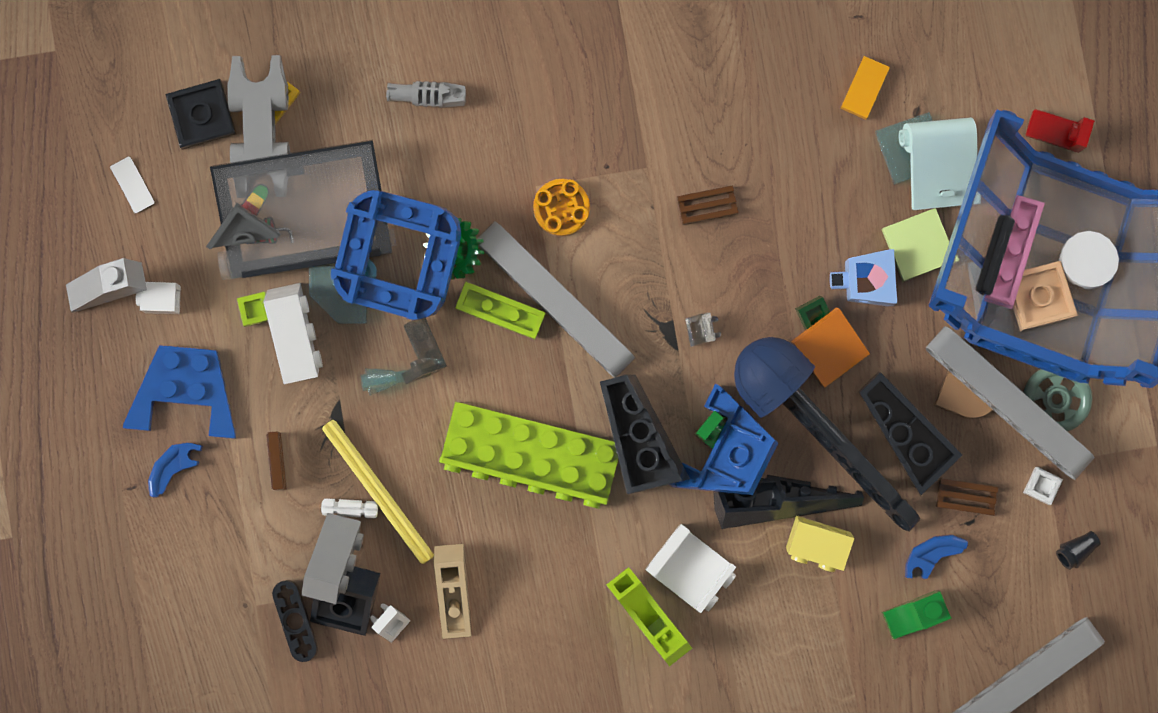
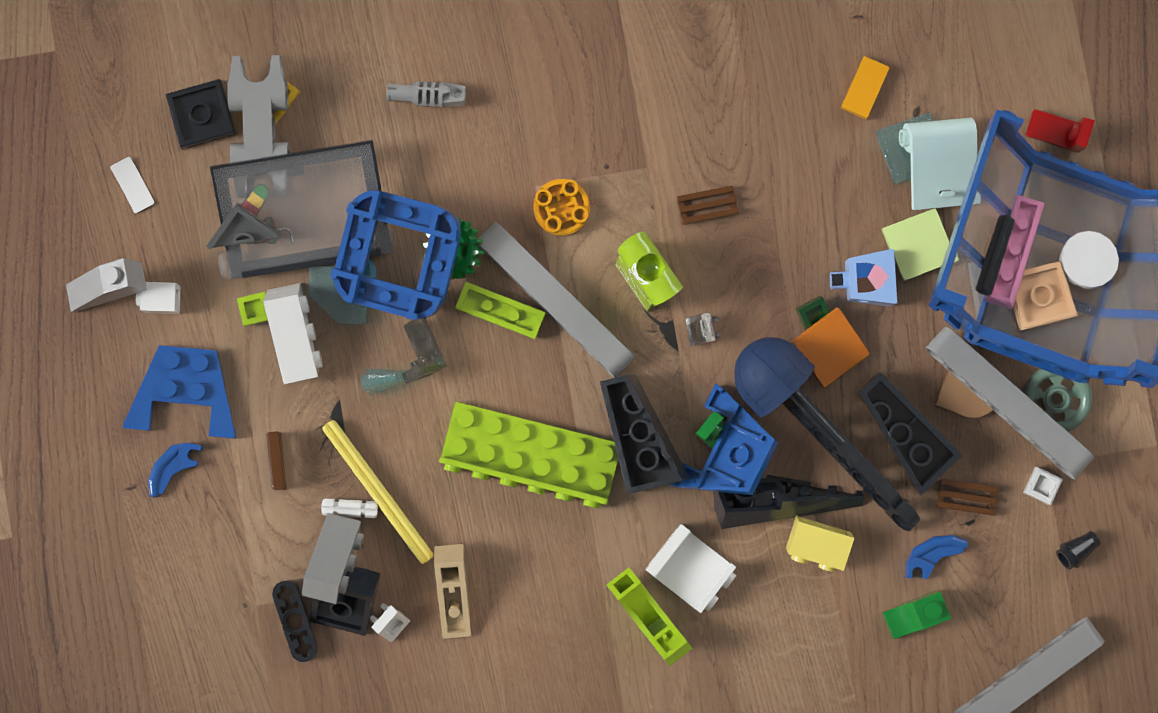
(646, 271): none -> lime piece

